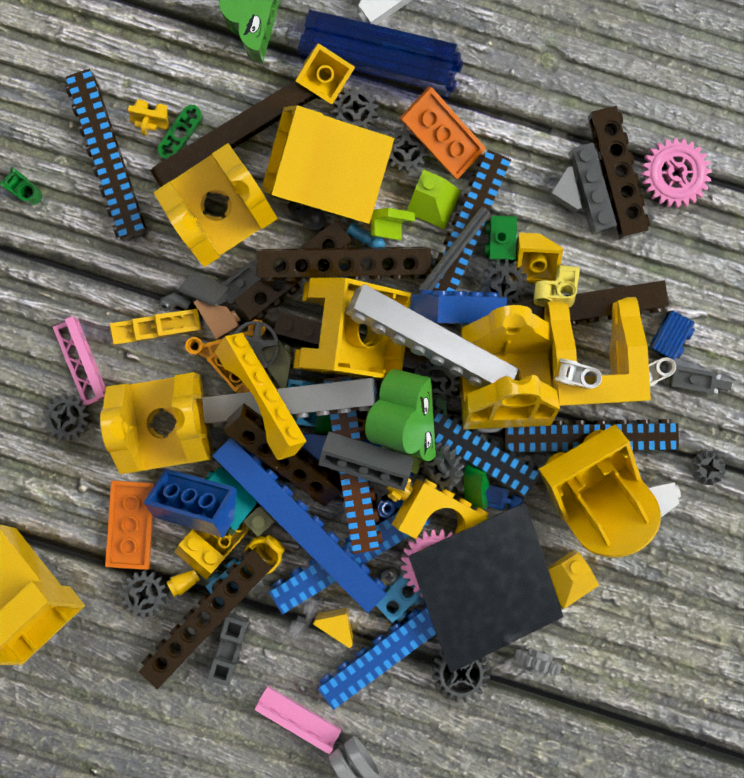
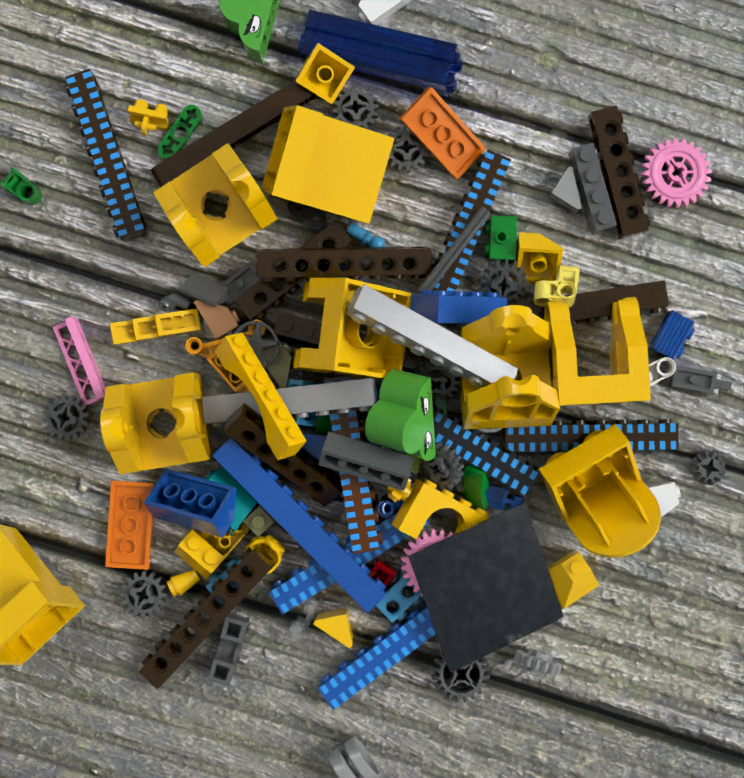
(298, 719): bright pink fence -> none
(383, 571): none -> red slope
(388, 222): lime panel -> none
(434, 199): lime slope -> none
(576, 374): white piece -> none

